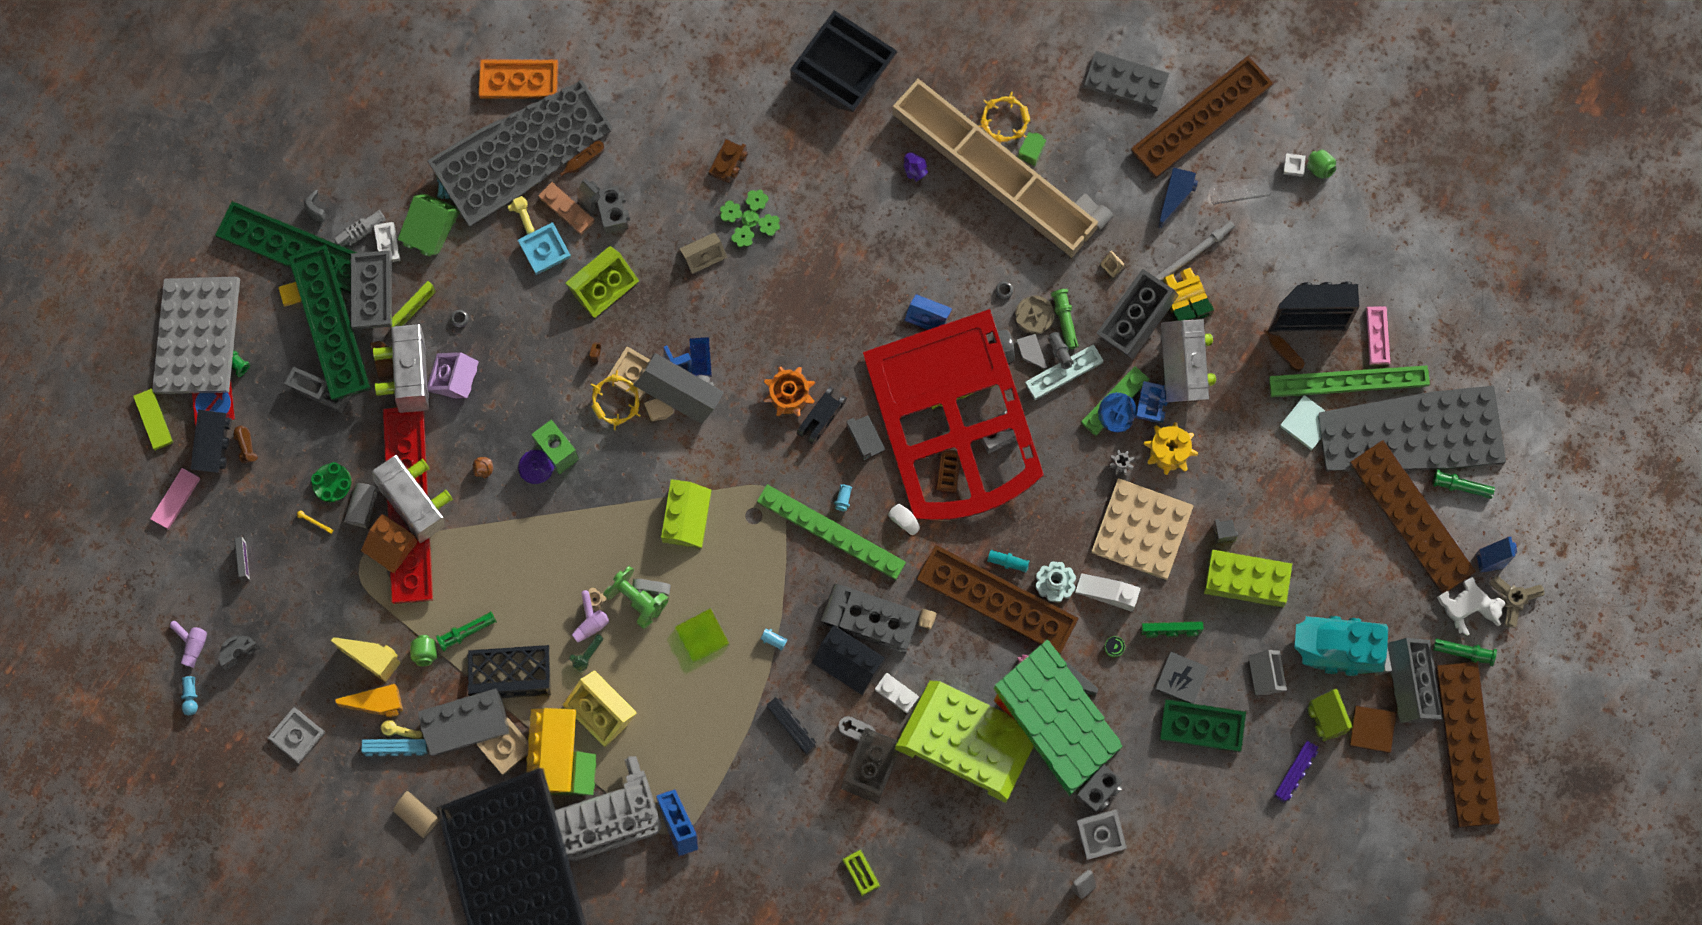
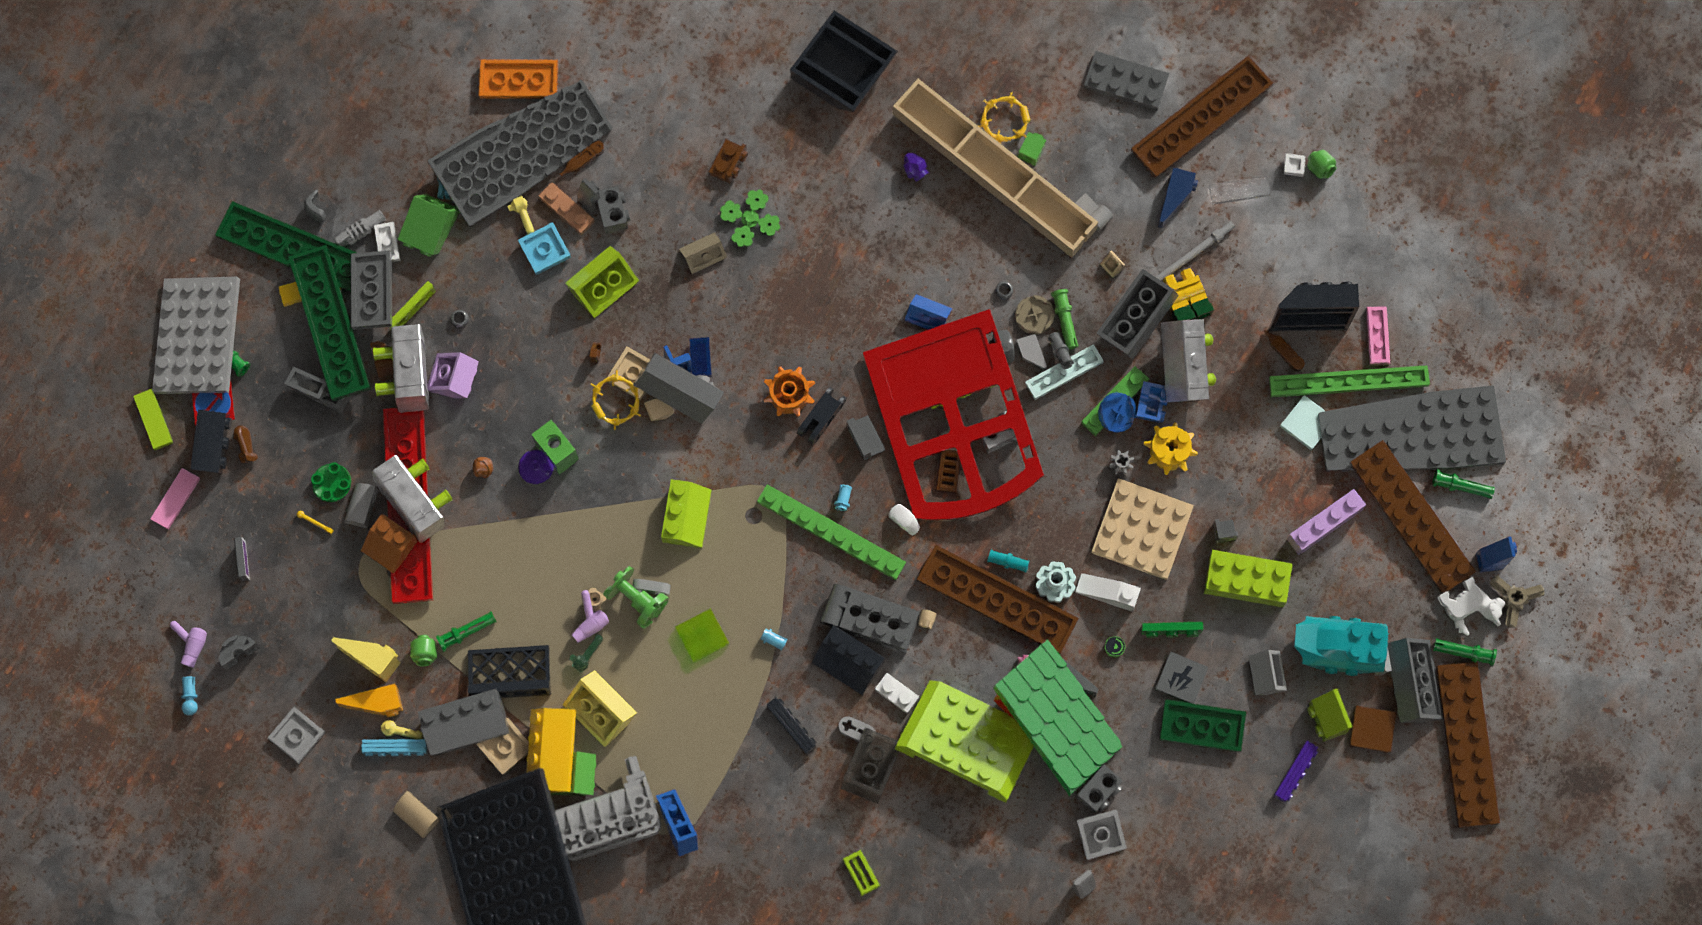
(1326, 522): none -> lavender brick

